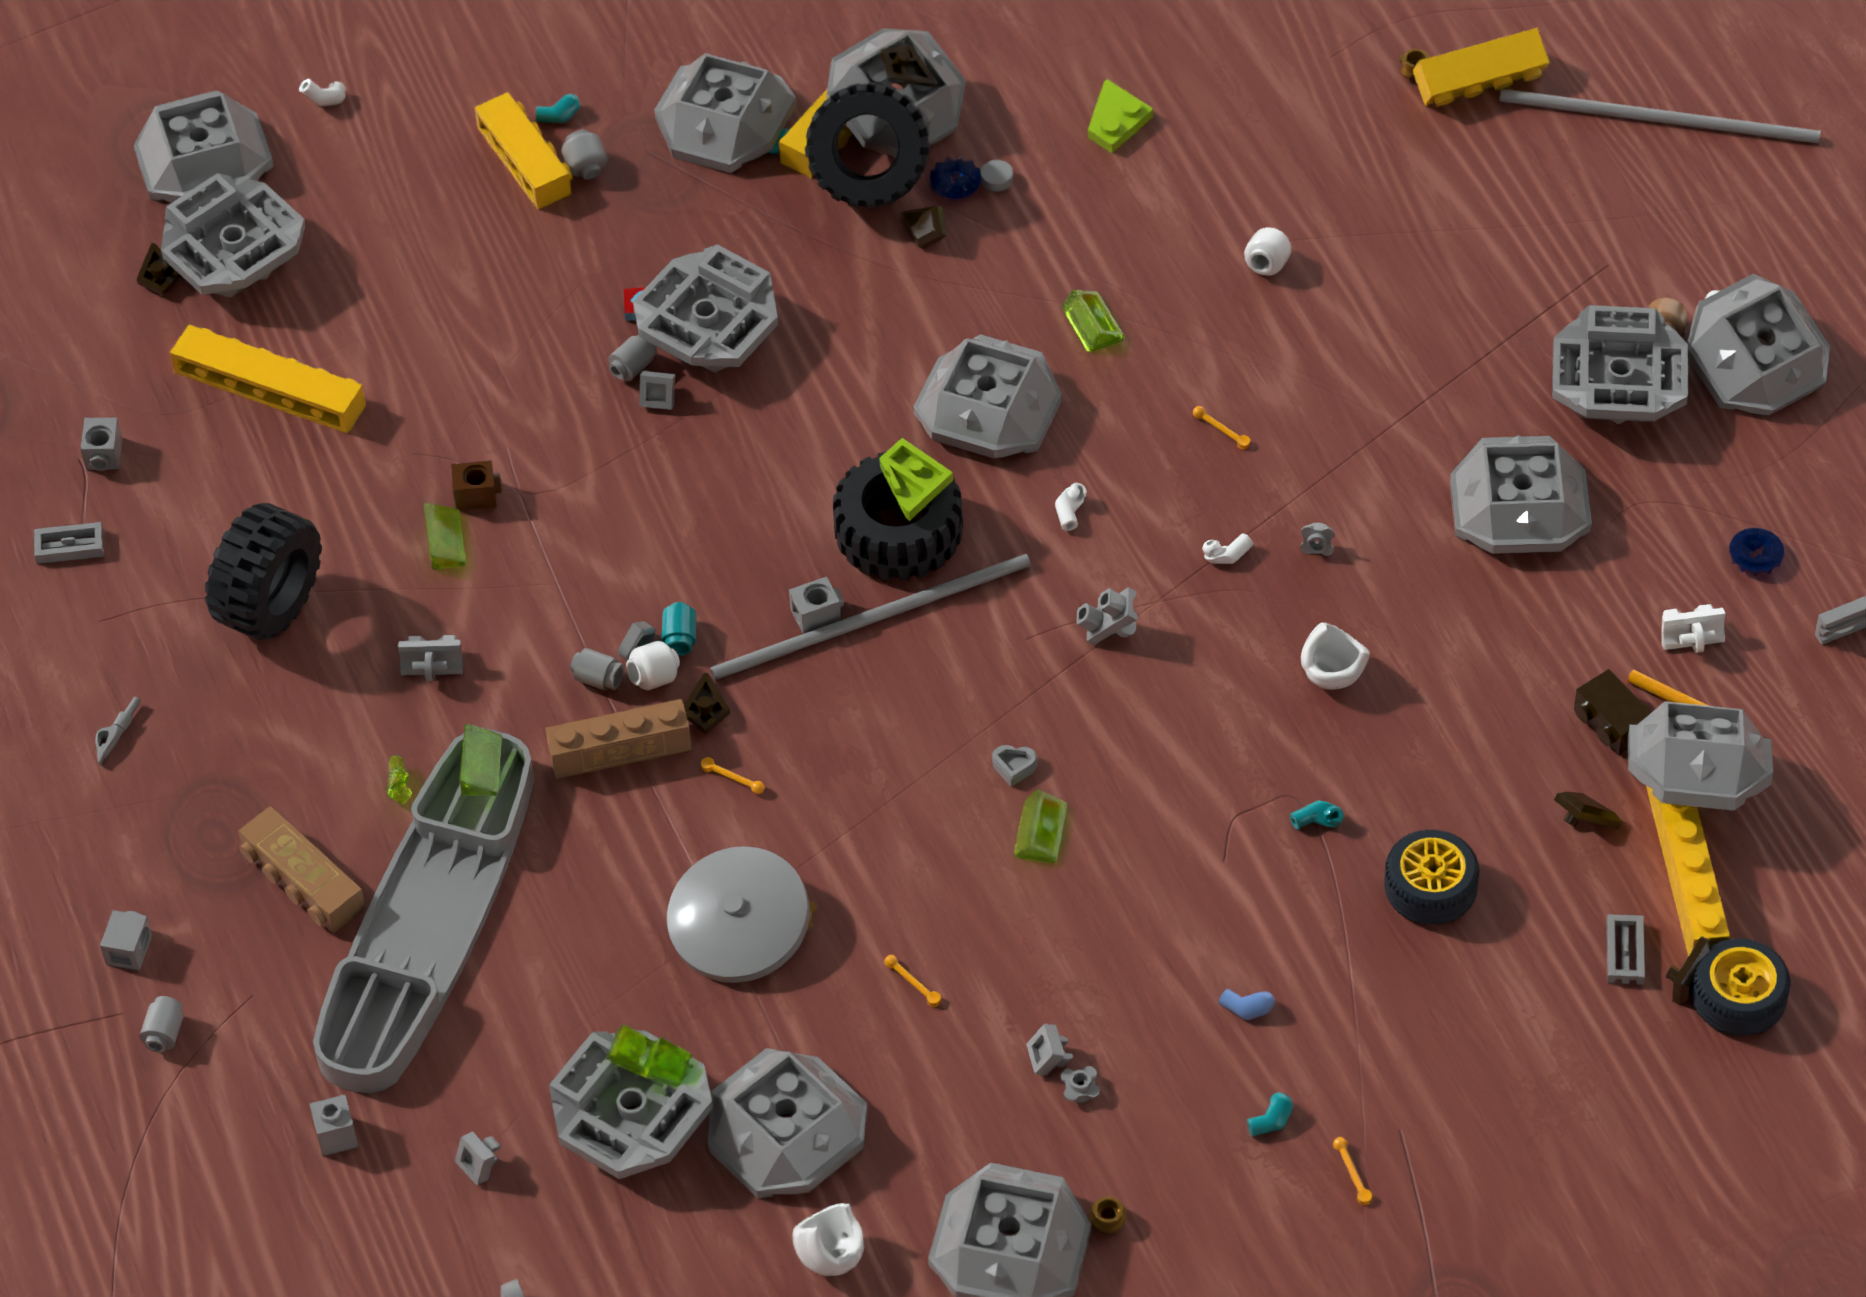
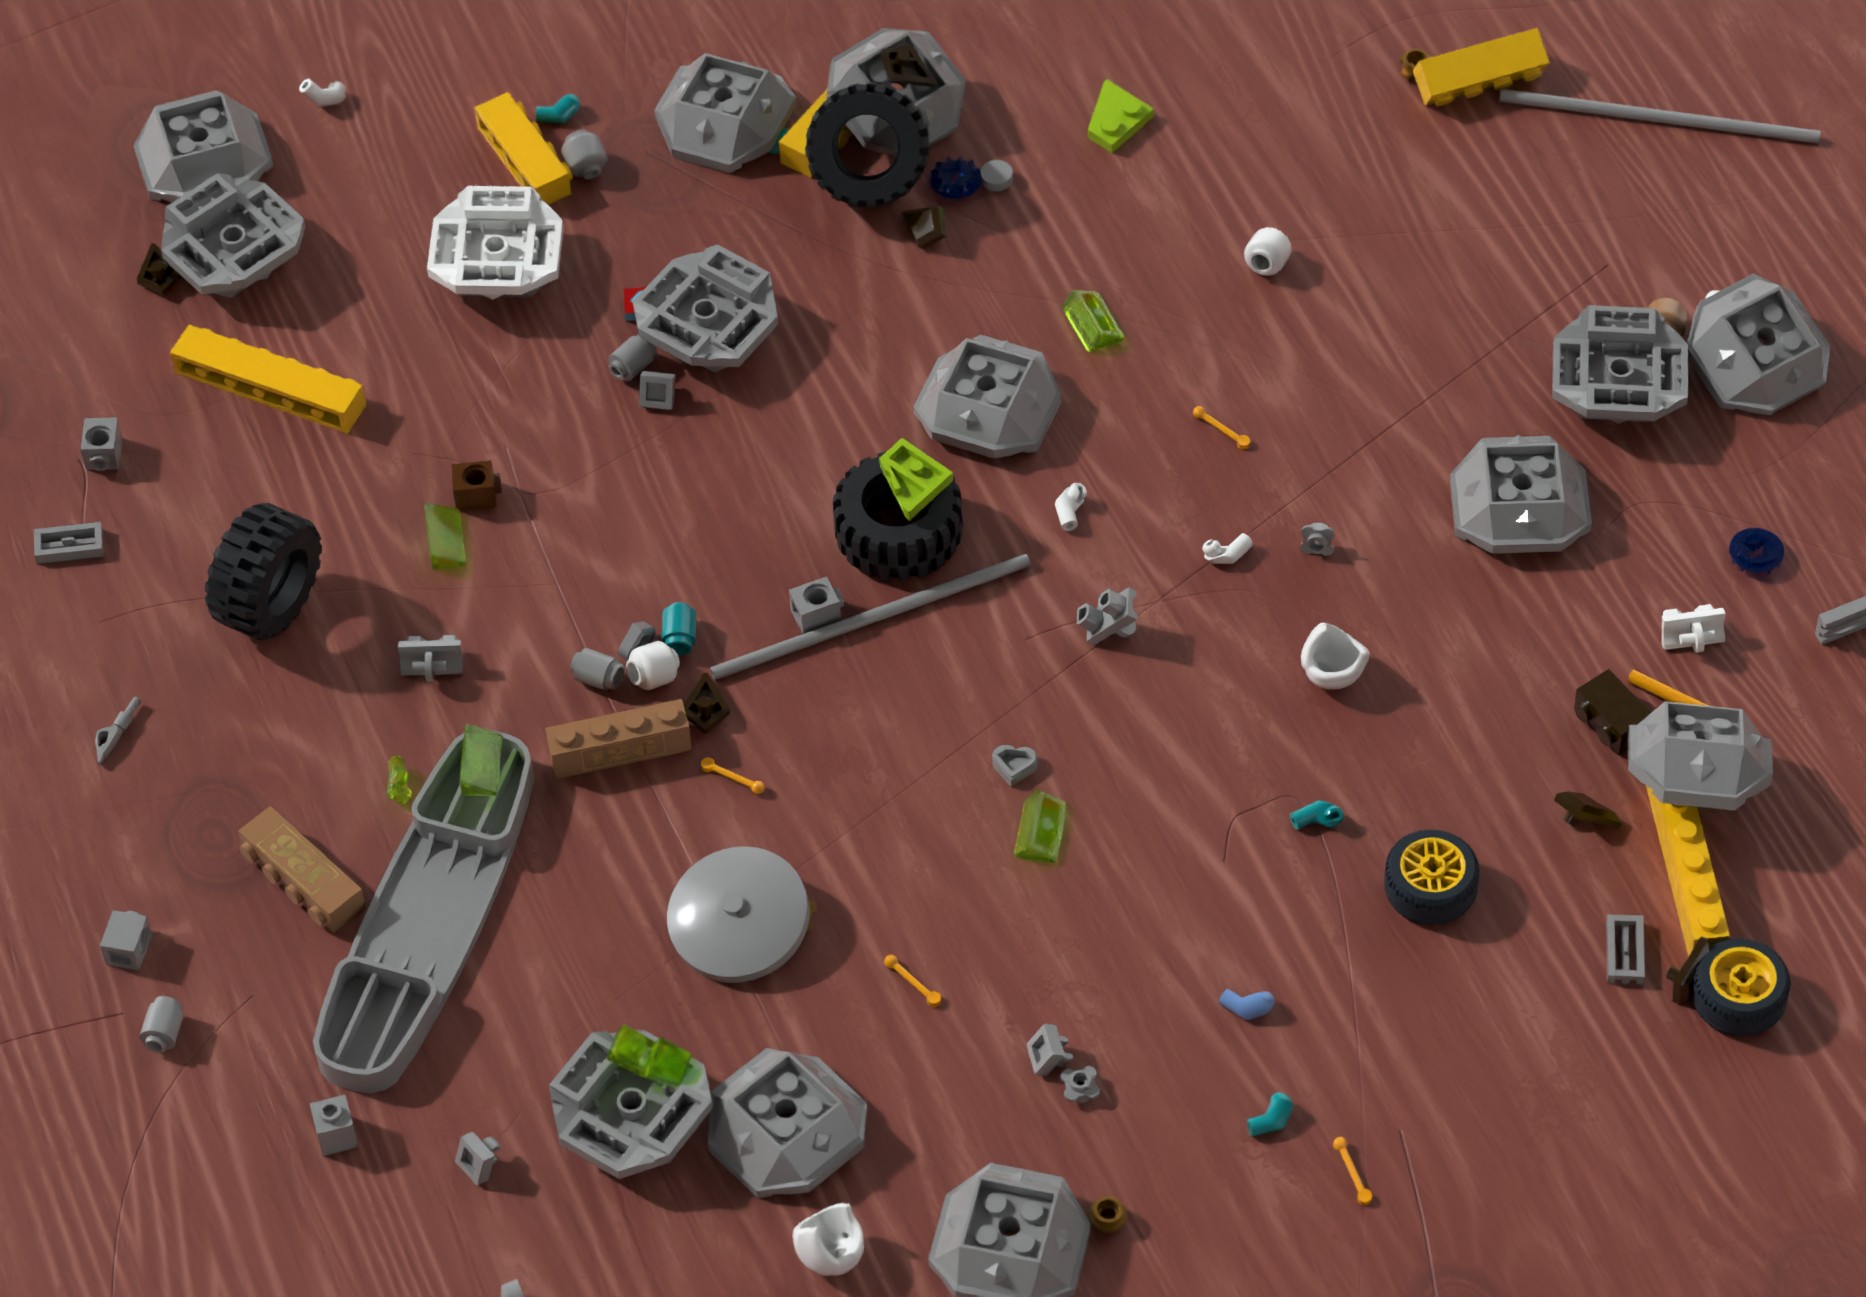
(496, 243): none -> white piece

